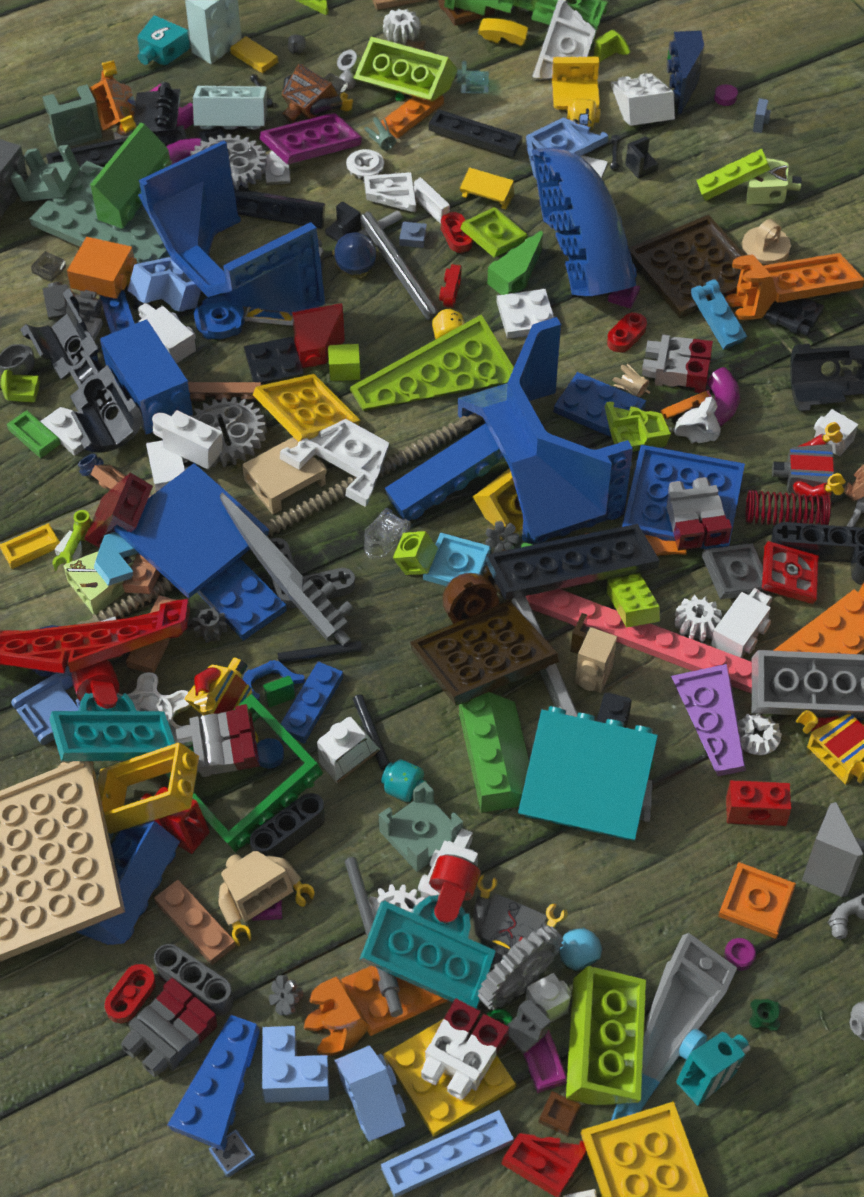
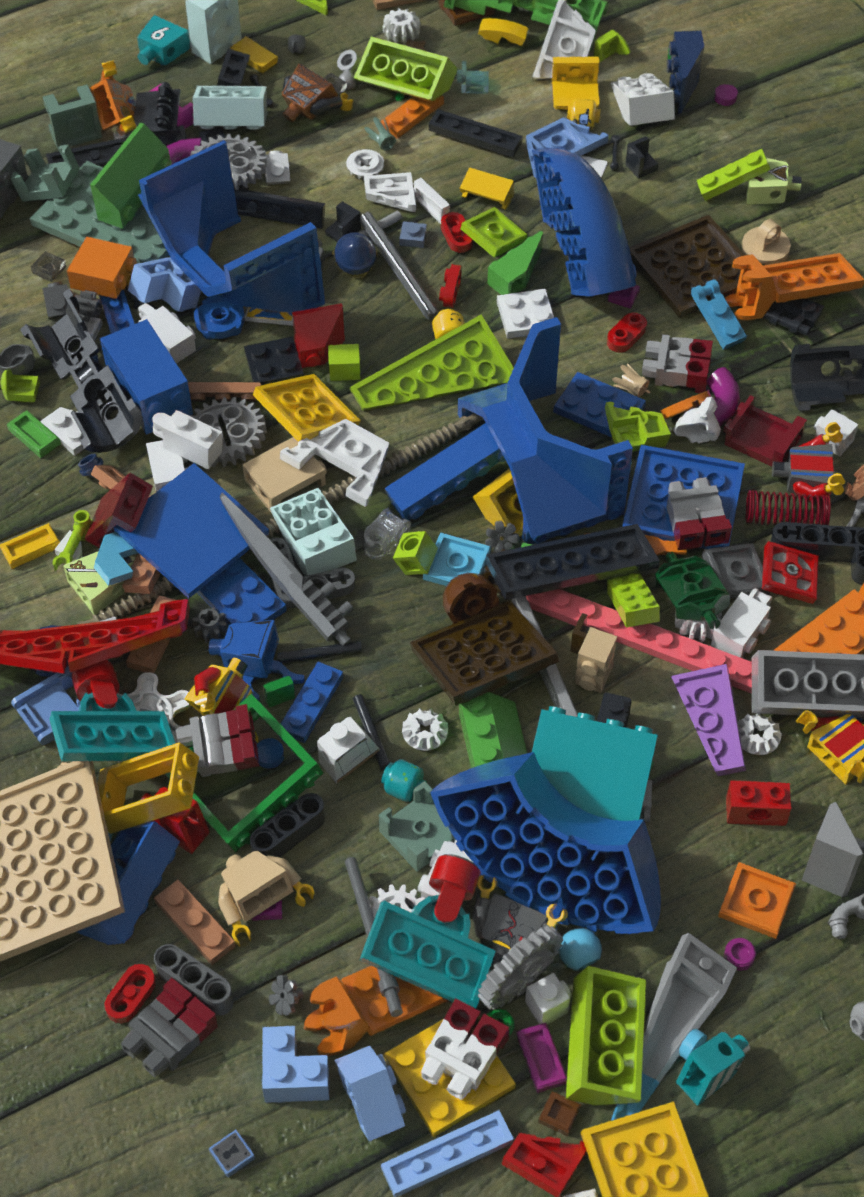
(212, 1095): blue wing -> none
(233, 68): none -> black hinge
(250, 642): none -> blue torso
(310, 138): magenta tile -> none
(314, 533): none -> light aqua slope
(425, 740): none -> white gear
(528, 1026): dark grey bracket -> none
(550, 849): none -> blue brick
(694, 600): none -> dark green plate
(762, 115): sand blue plate -> none
(762, 434): none -> dark red panel
(767, 1006): dark green plate -> none

